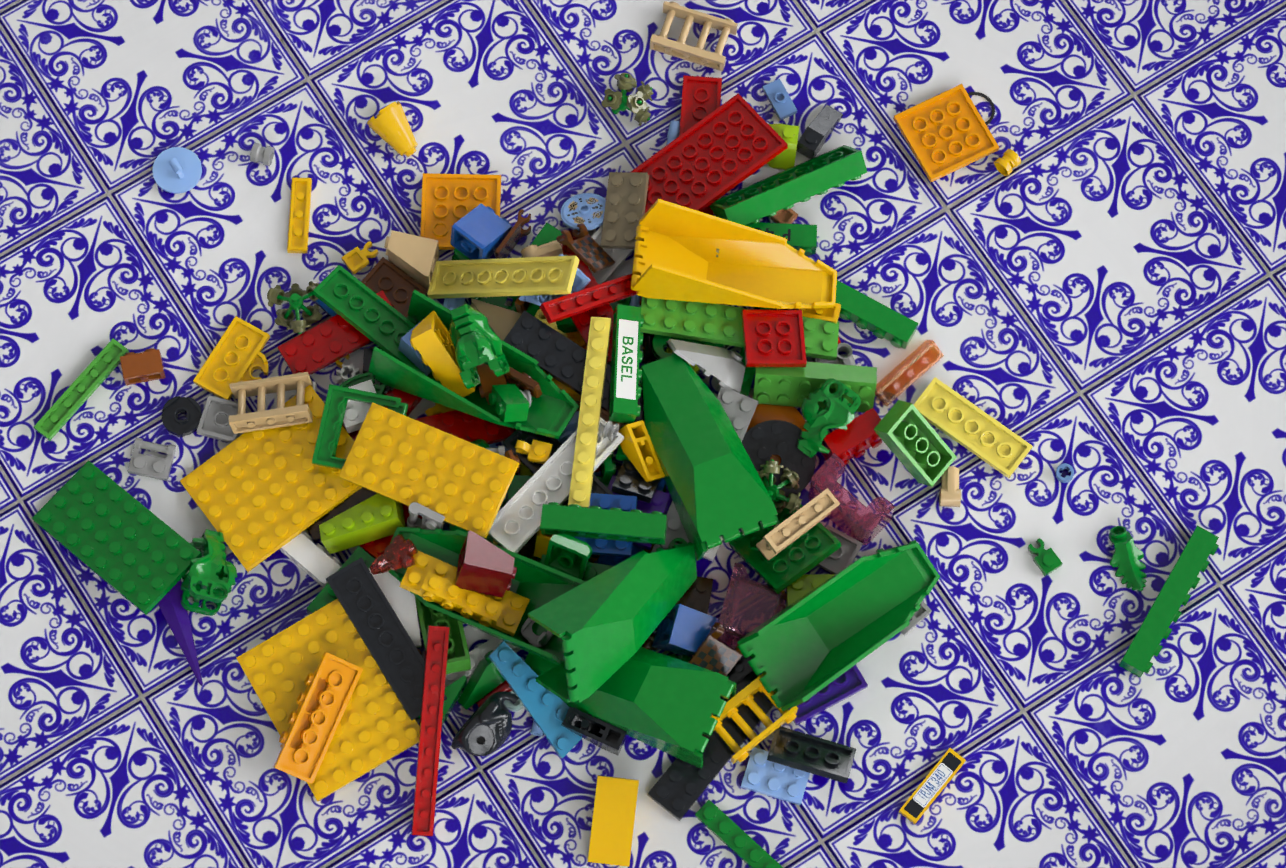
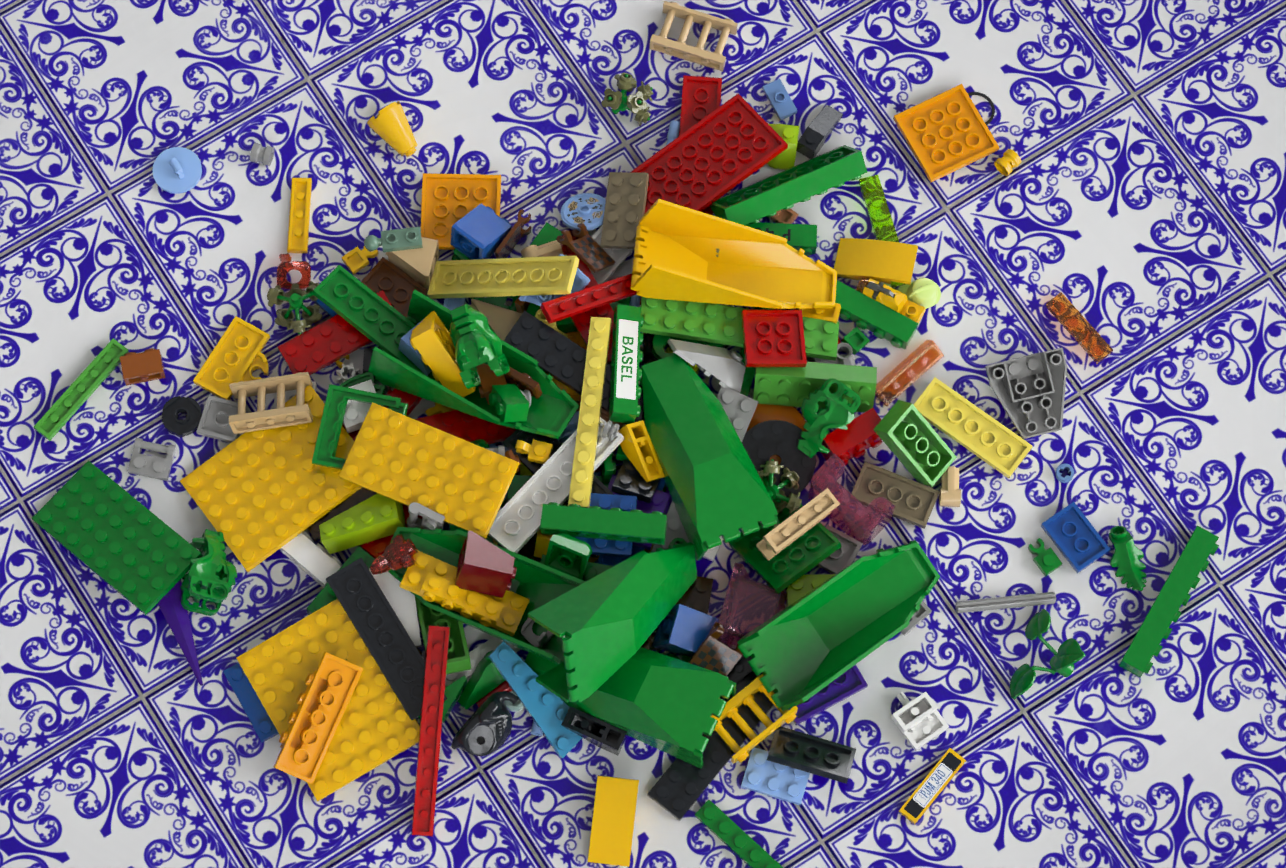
(251, 703): none -> blue plate
(287, 265): none -> clear red piece
(395, 240): none -> sand green plate
(856, 340): none -> green plate
(876, 260): none -> yellow slope
(878, 211): none -> clear neon green plate
(891, 298): none -> yellow plate
(911, 499): none -> dark tan plate
(919, 720): none -> white plate
(922, 292): none -> yellowish green piece
(1005, 602): none -> light grey axle
(1032, 391): none -> light grey wedge
(1062, 662): none -> green plant
(1075, 537): none -> blue plate
(1079, 328): none -> clear orange plate

